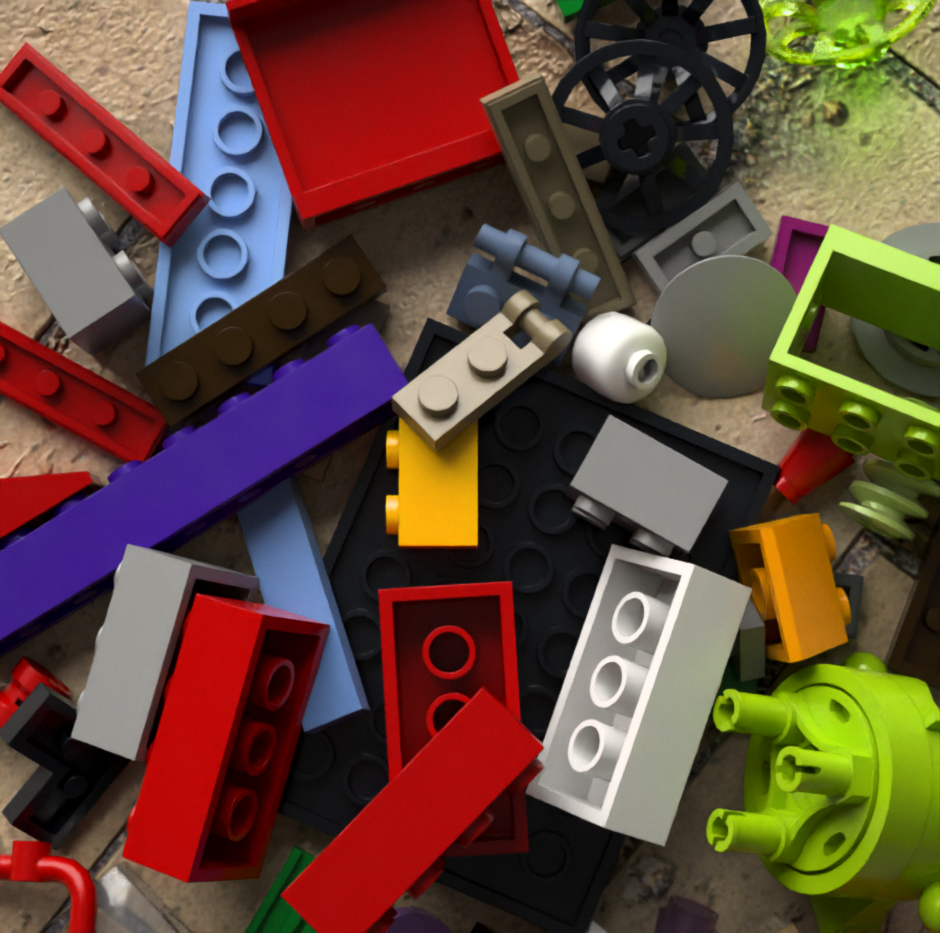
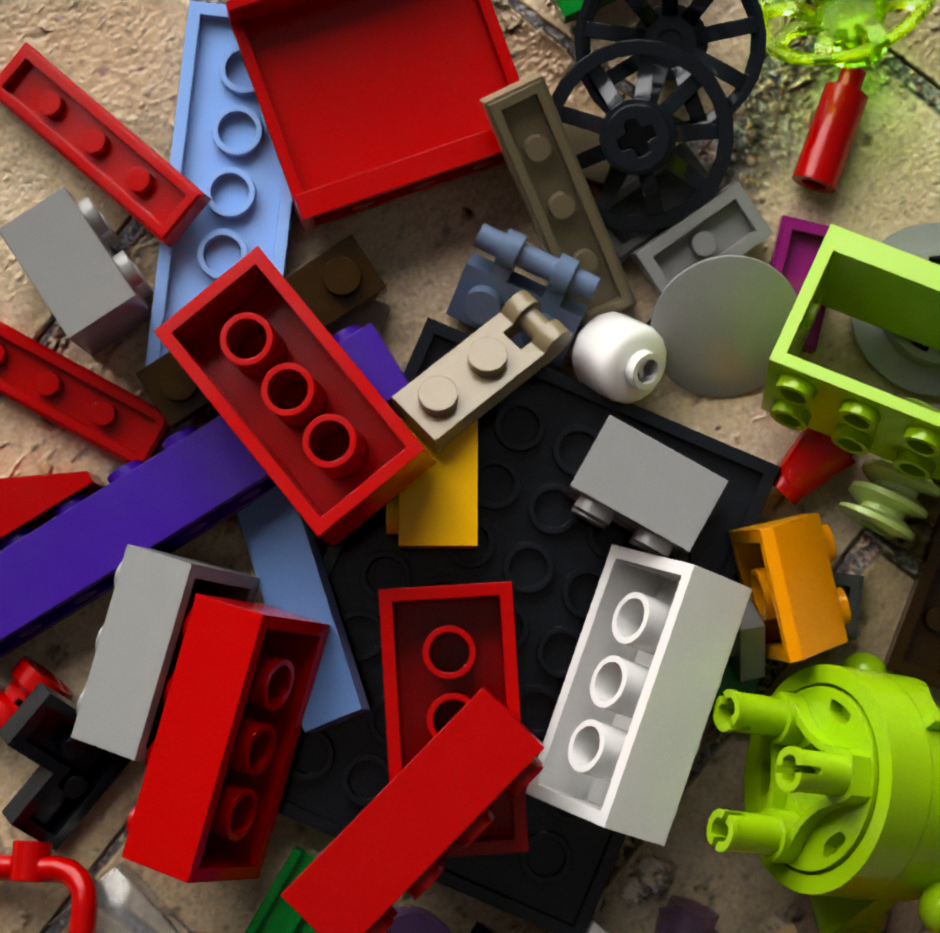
(294, 397): none -> red brick
(832, 132): none -> red cylinder

